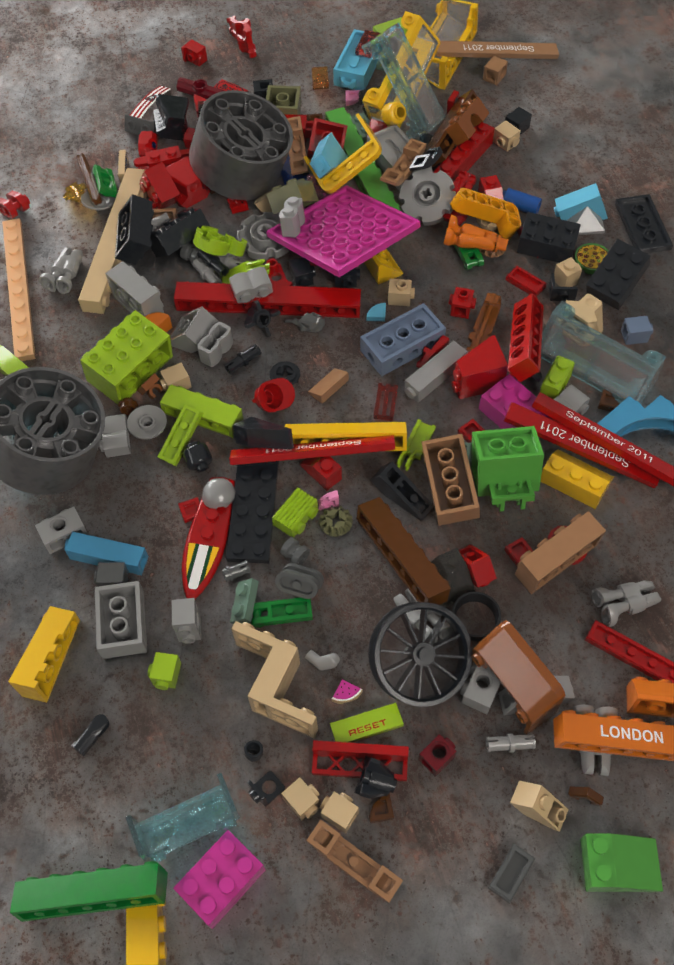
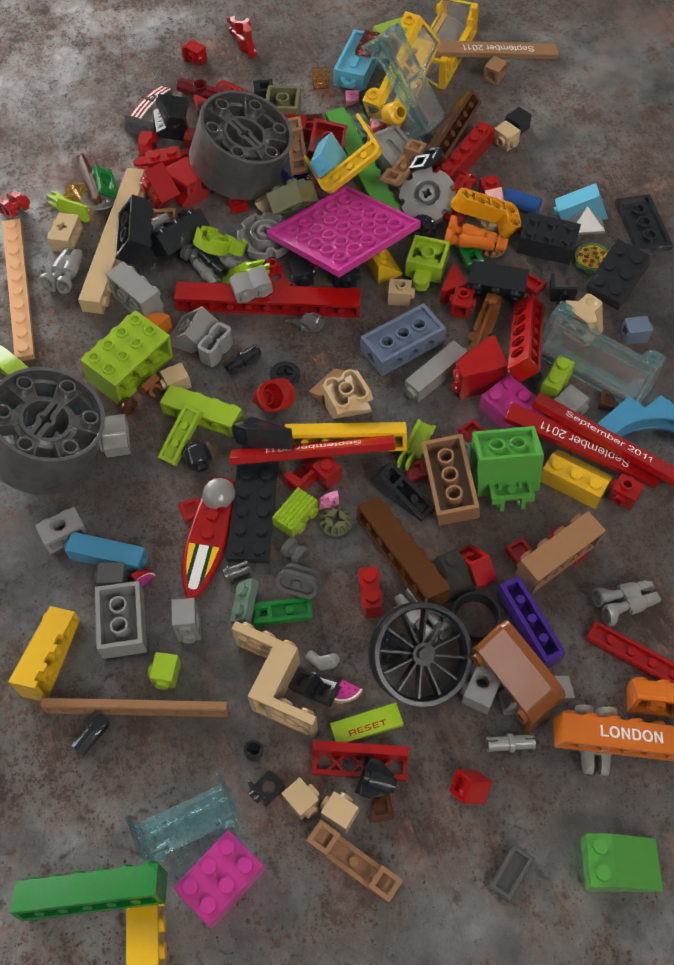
(64, 232): none -> tan brick
(67, 206): none -> lime arm
(123, 164): tan tile -> none
(135, 707): none -> medium nougat tile
(143, 577): none -> tile
(144, 416): light grey dish -> none
(260, 317): black brick -> none
(292, 217): light grey brick -> none
(299, 479): none -> red panel
(313, 687): none -> black slope
(346, 395): none -> tan piece
(370, 592): none -> red brick
(377, 313): medium azure tile -> none
(387, 389): clear red tile -> none
(391, 643): none -> black brick
(417, 472): none -> red tile
(426, 261): none -> lime brick
(427, 222): none -> black gear
(430, 353): red slope -> none
(435, 764): dark red brick -> none
(452, 99): red tile -> none
(453, 280): none -> red slope
(466, 118): dark orange arch -> none
(470, 786): none -> red panel
(498, 279): none -> black brick
(530, 621): none -> dark purple brick
(539, 805): tan slope -> none
(567, 273): tan brick -> none
(586, 792): reddish brown tile -> none
(625, 491): none -> red brick

